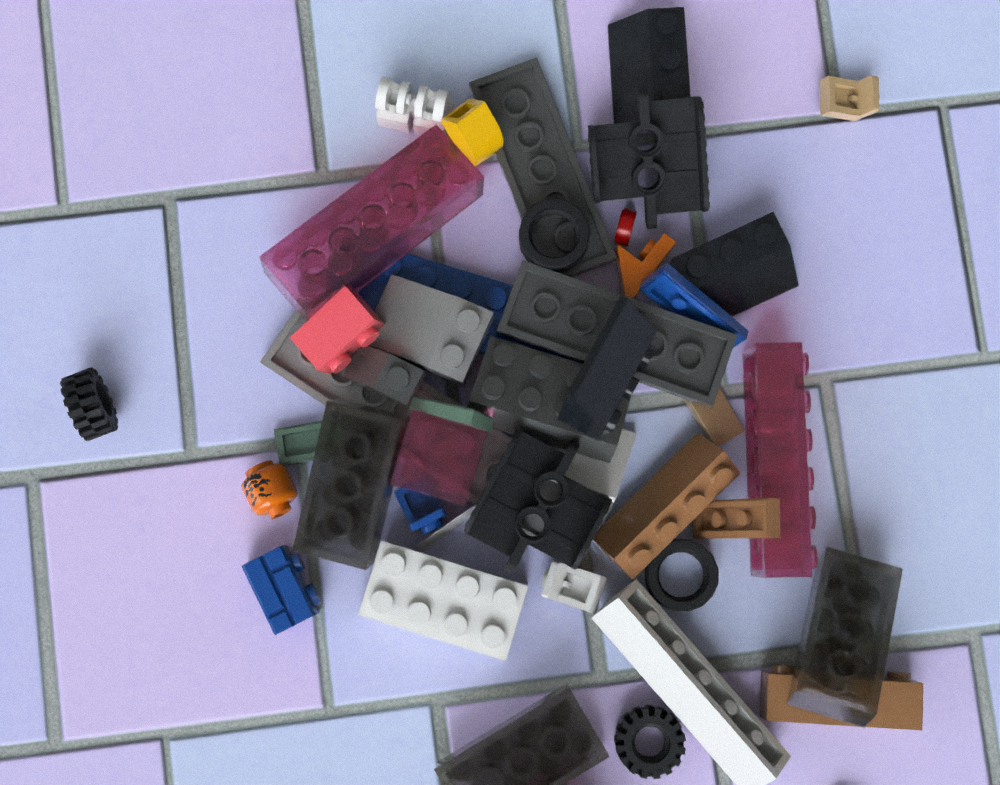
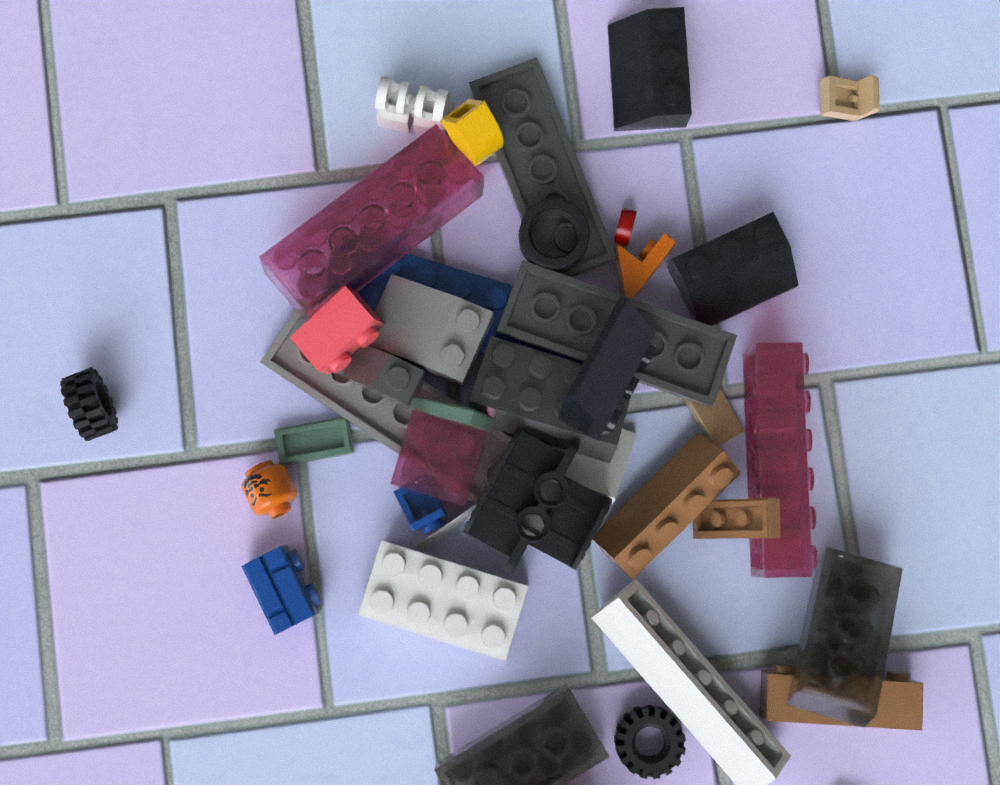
(350, 483): clear smoke brick -> none
(572, 586): white bracket -> none
(676, 155): black piece -> none
(681, 297): blue tile -> none
(708, 585): black tyre -> none

